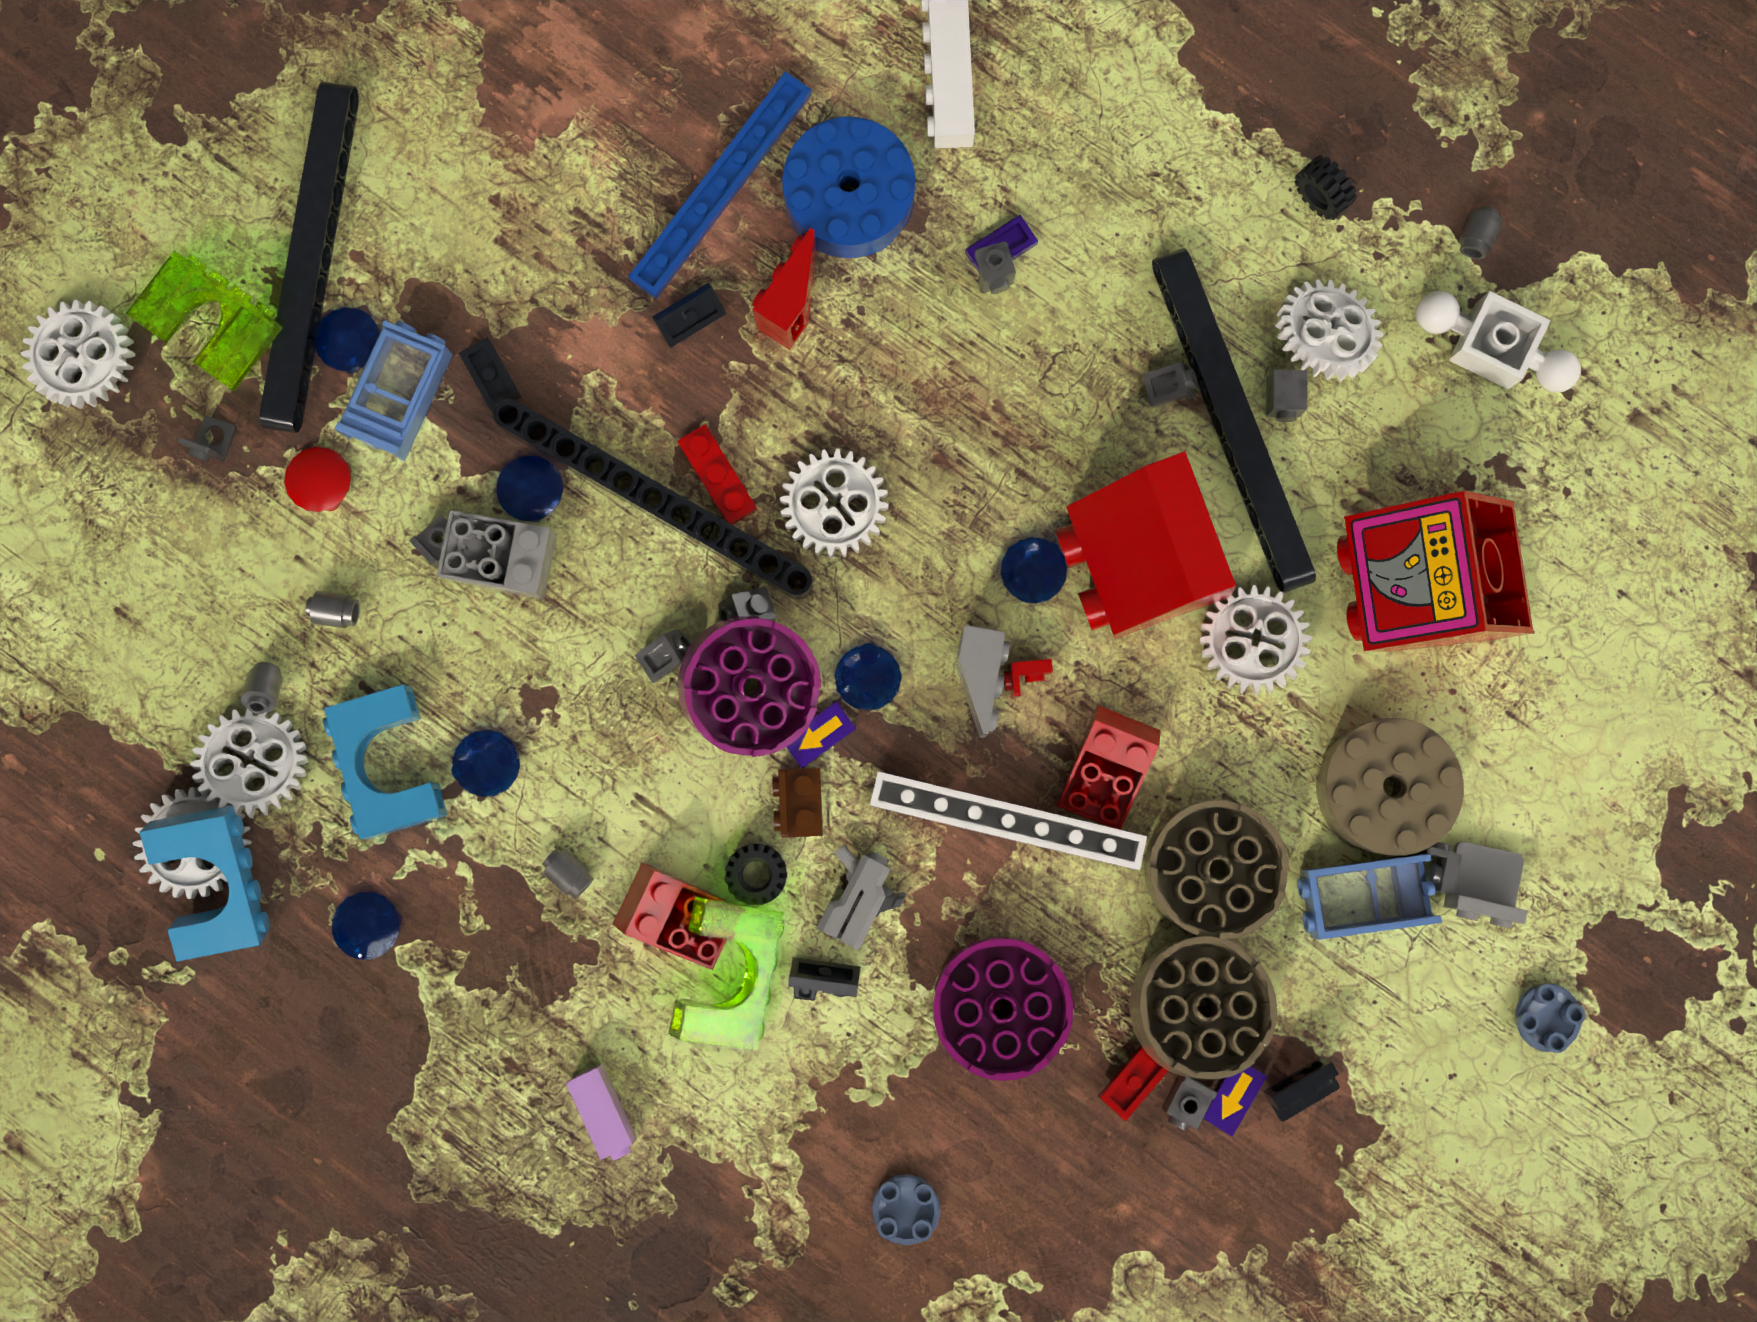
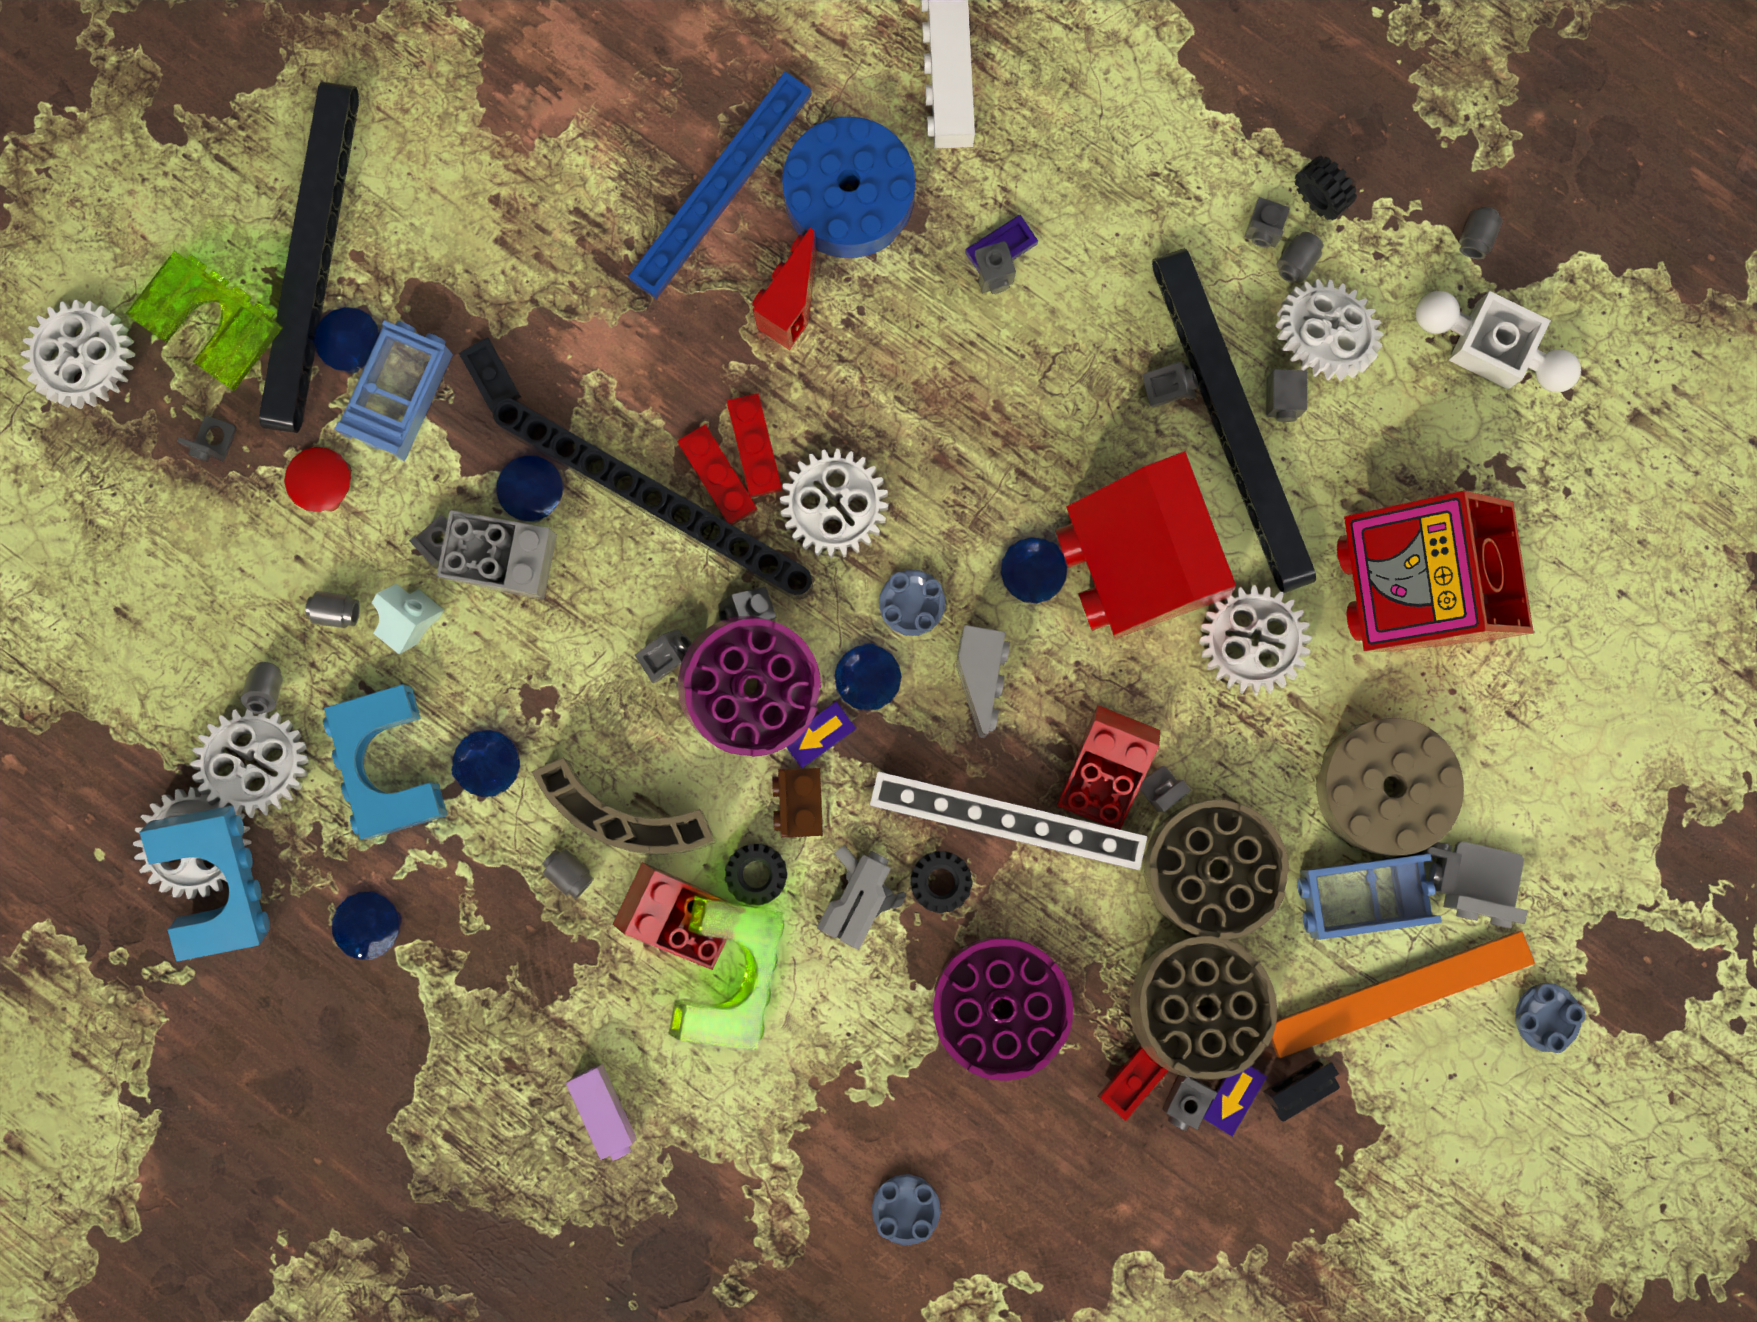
(404, 617): none -> light aqua brick
(617, 828): none -> dark tan brick
(689, 315): black plate -> none
(754, 445): none -> red plate
(831, 978): black hinge -> none
(912, 602): none -> sand blue dish
(956, 896): none -> black tyre
(1031, 670): red bracket -> none
(1163, 789): none -> flat silver bracket
(1267, 223): none -> flat silver bracket
(1300, 257): none -> flat silver brick
(1401, 993): none -> orange tile

